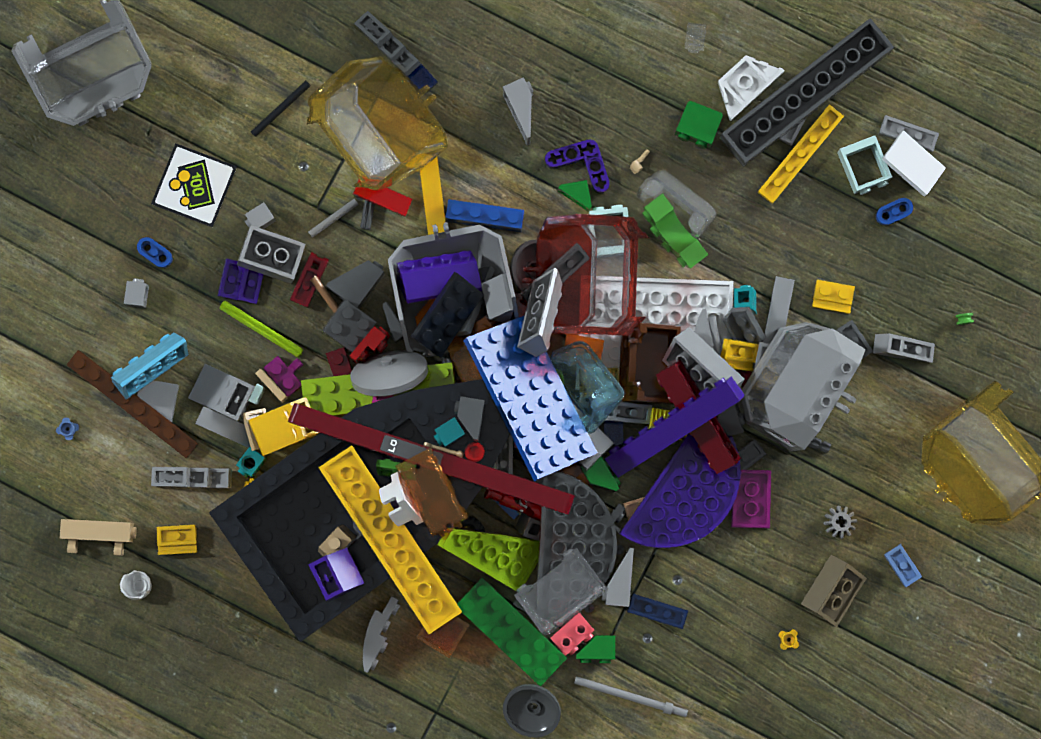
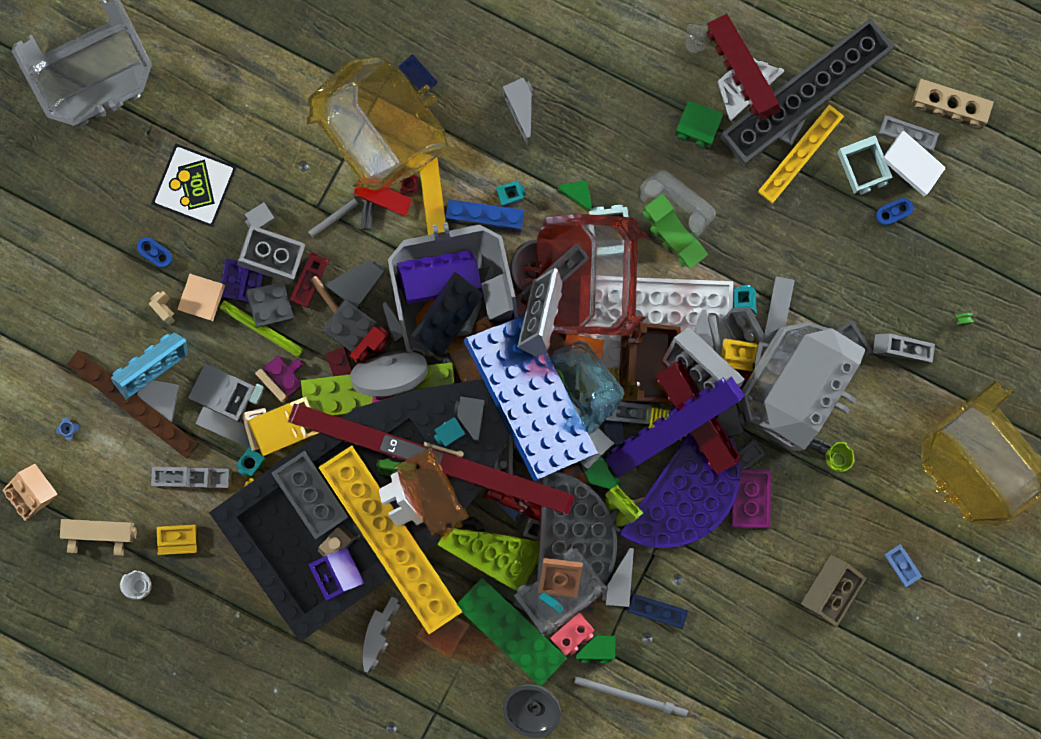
(29, 491): none -> light nougat slope
(136, 293): light grey brick -> none
(158, 304): none -> tan bracket
(201, 297): none -> light nougat tile
(269, 304): none -> dark grey plate
(280, 108): black bar -> none
(310, 495): none -> dark grey plate
(387, 43): dark grey slope -> none
(413, 188): none -> dark red plate
(474, 452): red tile -> none
(503, 190): none -> teal brick
(551, 602): none -> teal tile
(560, 577): none -> nougat plate
(588, 158): dark purple beam -> none
(628, 511): none -> lime tile
(636, 166): tan hand -> none
(743, 67): none -> dark red brick
(792, 643): yellow plate -> none
(833, 296): yellow plate -> none
(836, 527): light grey gear -> none
(839, 457): none -> lime hair
(981, 106): none -> tan brick

